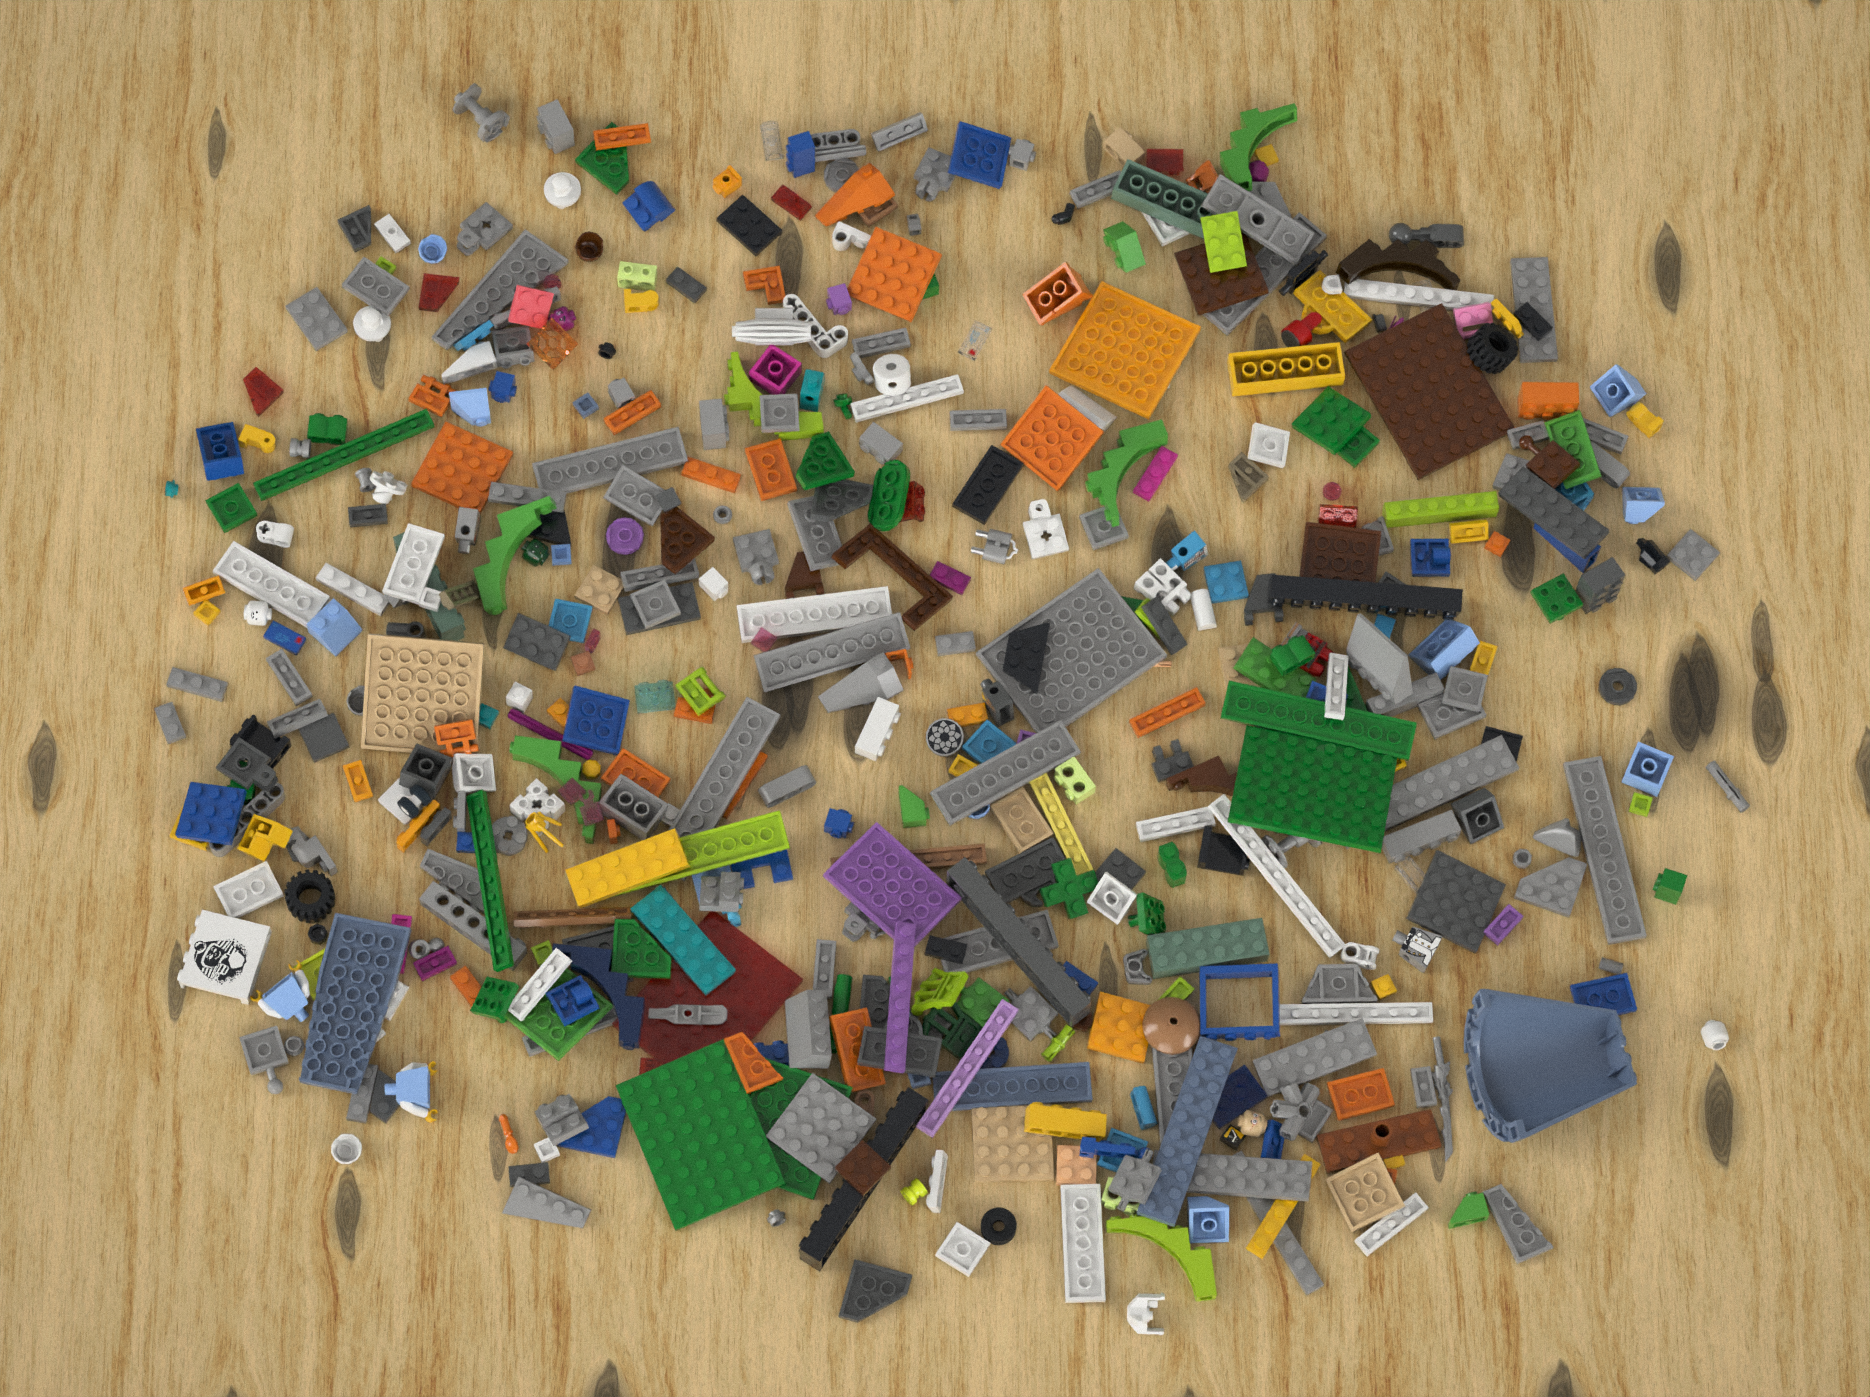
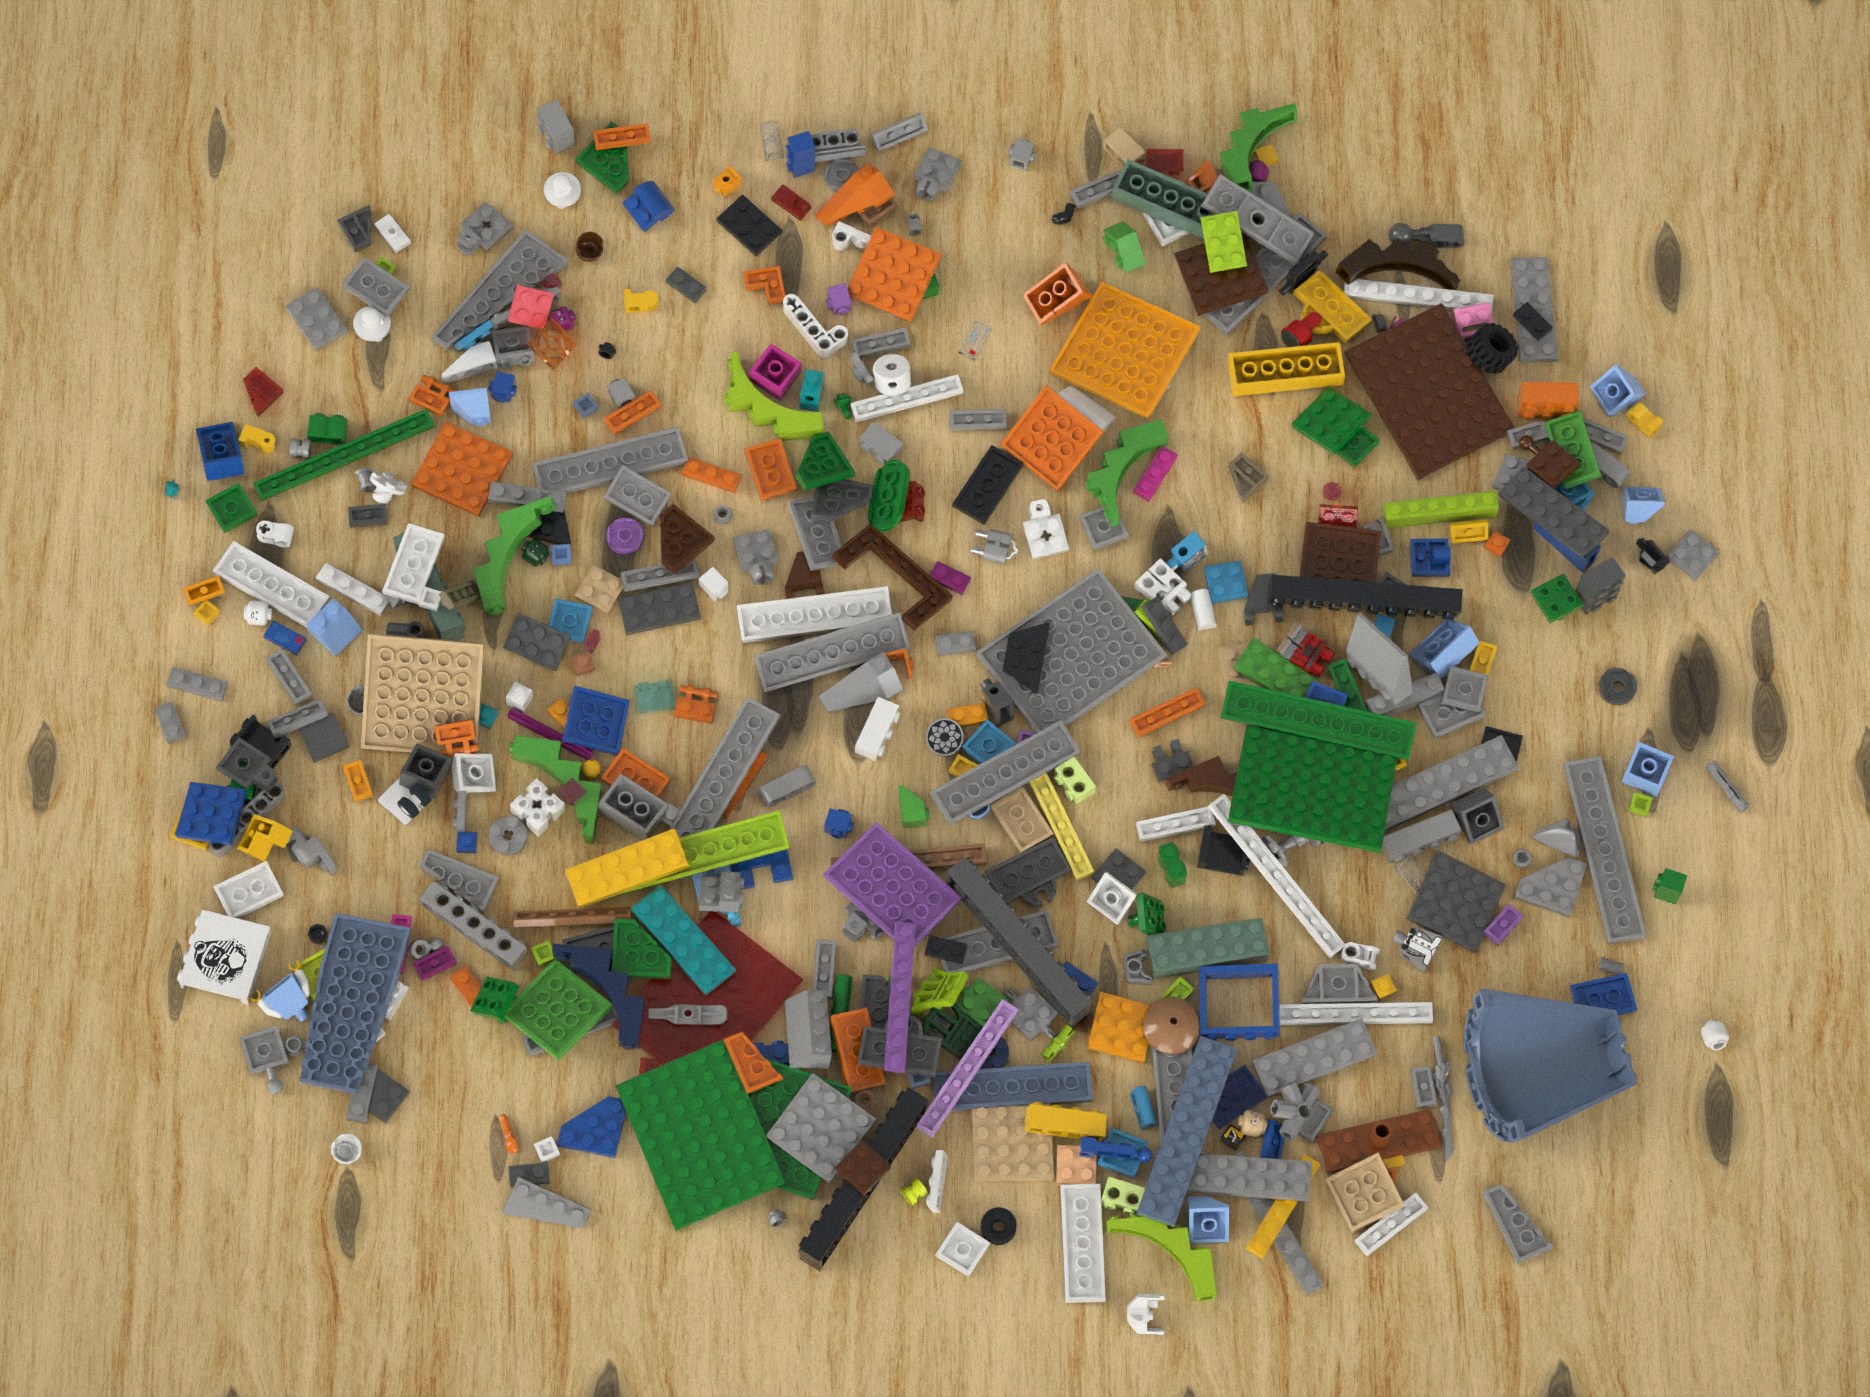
(309, 881): black tyre -> none
(406, 838): light orange plate -> none
(413, 1089): light blue torso -> none
(432, 249): light blue hair -> none
(436, 291): clear red wing -> none
(439, 821): dark grey plate -> none
(467, 521): light grey torso -> none
(489, 122): light grey piece -> none
(490, 881): green plate -> none
(536, 822): yellow plant -> none
(539, 984): white plate -> none
(561, 1119): light grey plate -> none
(572, 1000): blue plate -> none
(591, 811): clear pink plate -> none
(613, 831): orange plate -> none
(637, 276): yellowish green brick -> none
(655, 604): light grey plate -> none
(668, 499): dark grey tile -> none
(694, 693): lime plate -> none
(713, 424): light grey brick -> none
(763, 640): clear pink plate -> none
(772, 327): white plate -> none
(779, 413): light grey plate -> none
(871, 1290): dark grey plate -> none
(979, 155): blue plate -> none
(1069, 888): green plate -> none
(1134, 1179): light grey plate -> none
(1268, 445): white plate -> none
(1292, 655): green brick -> none
(1332, 284): white tile -> none
(1336, 686): white plate -> none
(1360, 1094): orange plate -> none
(1470, 1211): bright green slope -> none
(1507, 318): yellow plate -> none

